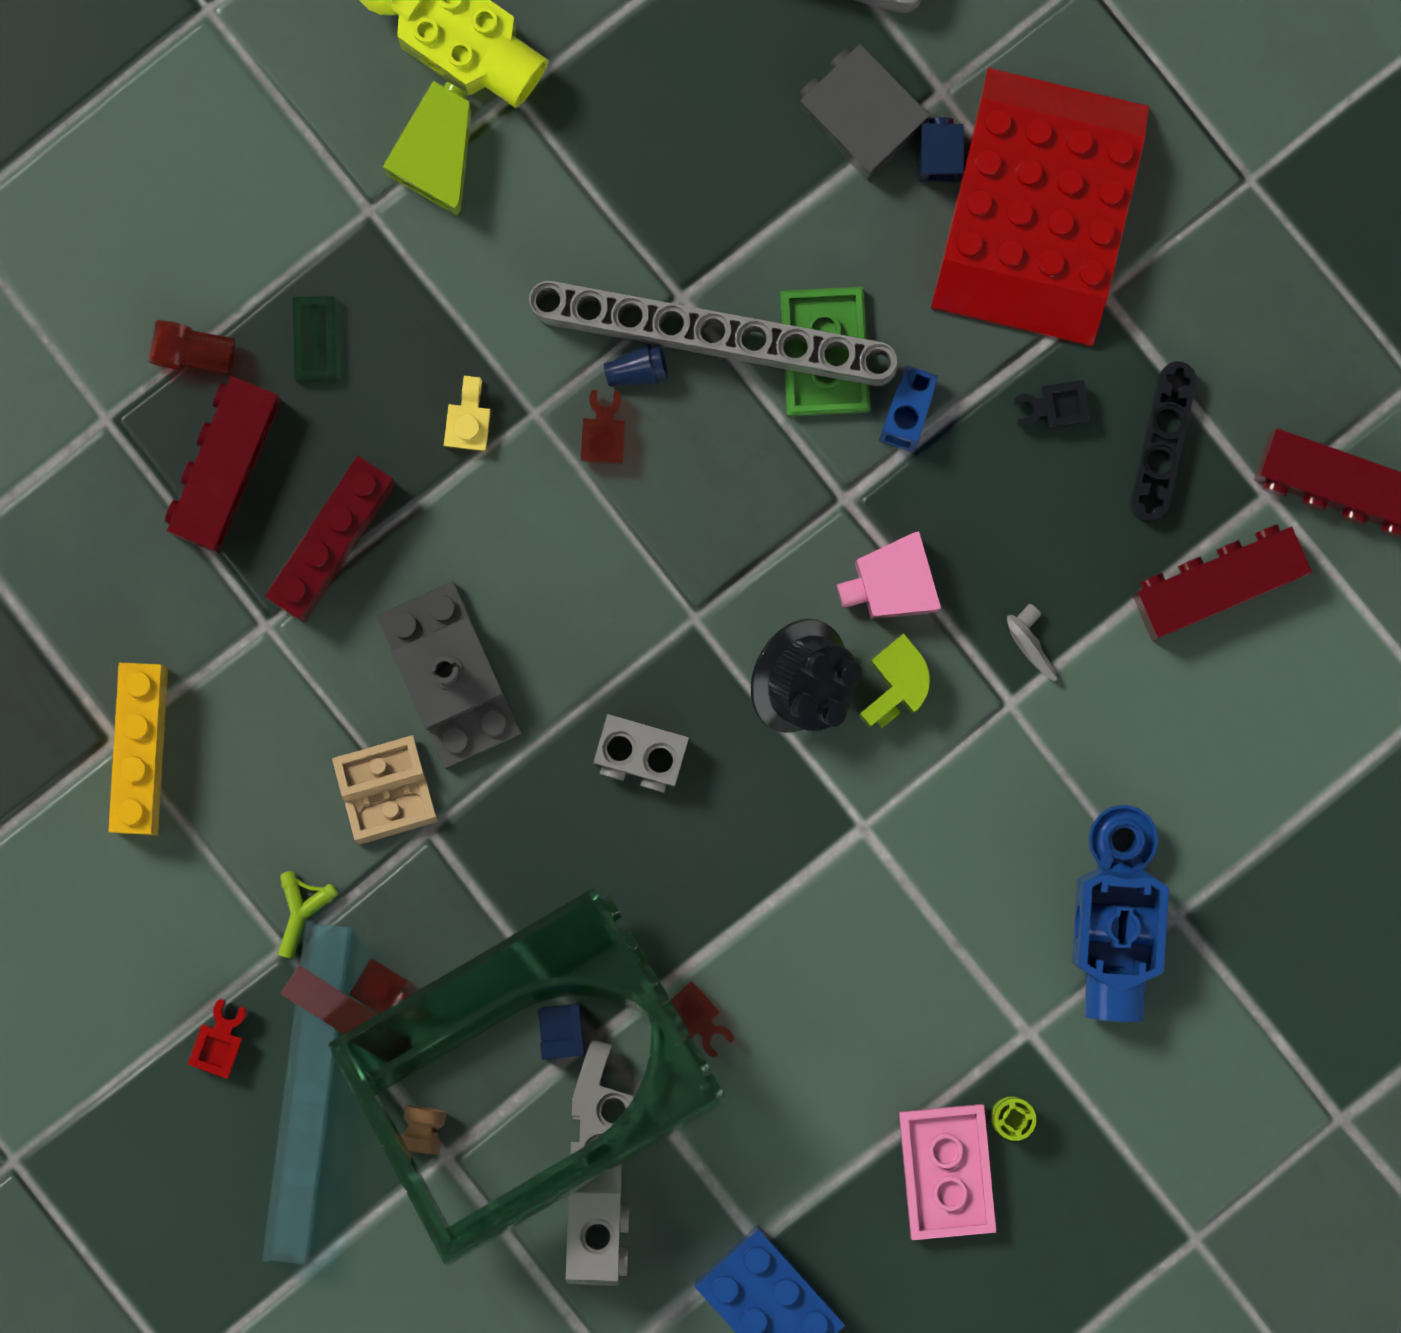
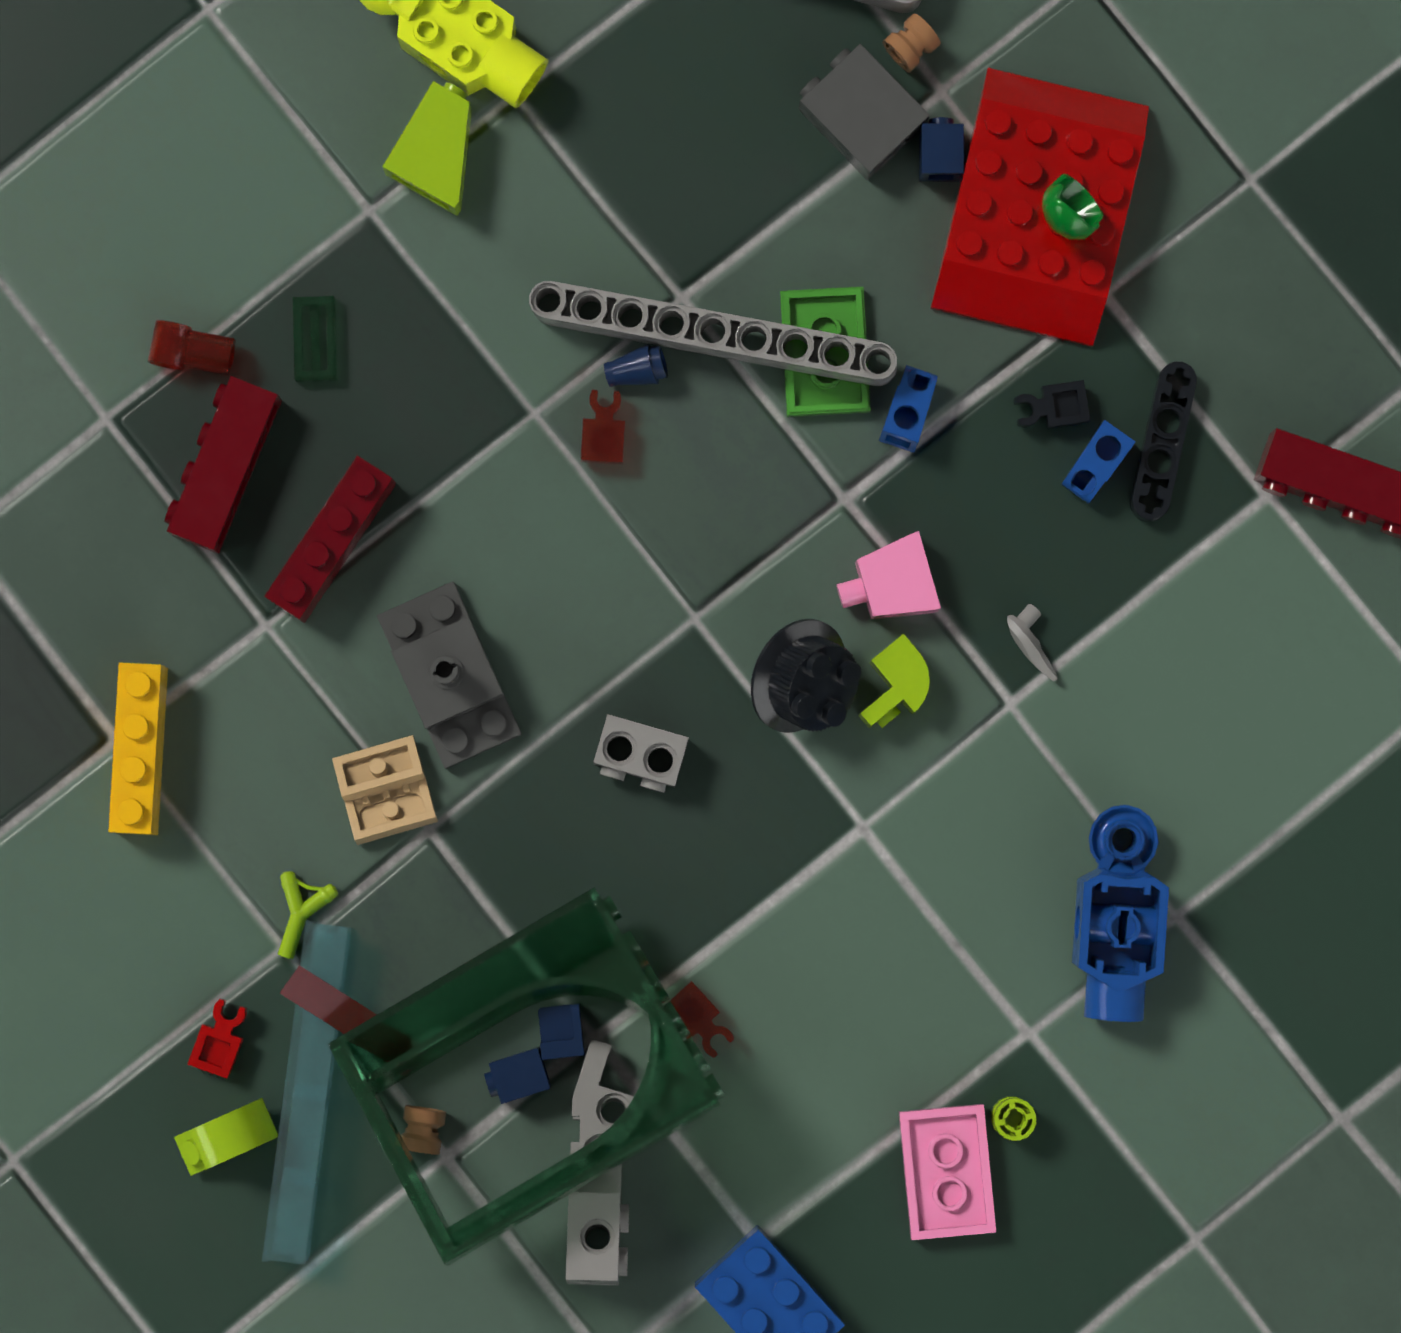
(226, 1137): none -> lime brick
(379, 987): clear red plate -> none
(468, 424): light yellow plate -> none
(517, 1076): none -> dark blue brick
(908, 45): none -> medium nougat wheel
(1070, 209): none -> green hair
(1097, 461): none -> blue leg
(1222, 582): dark red brick -> none

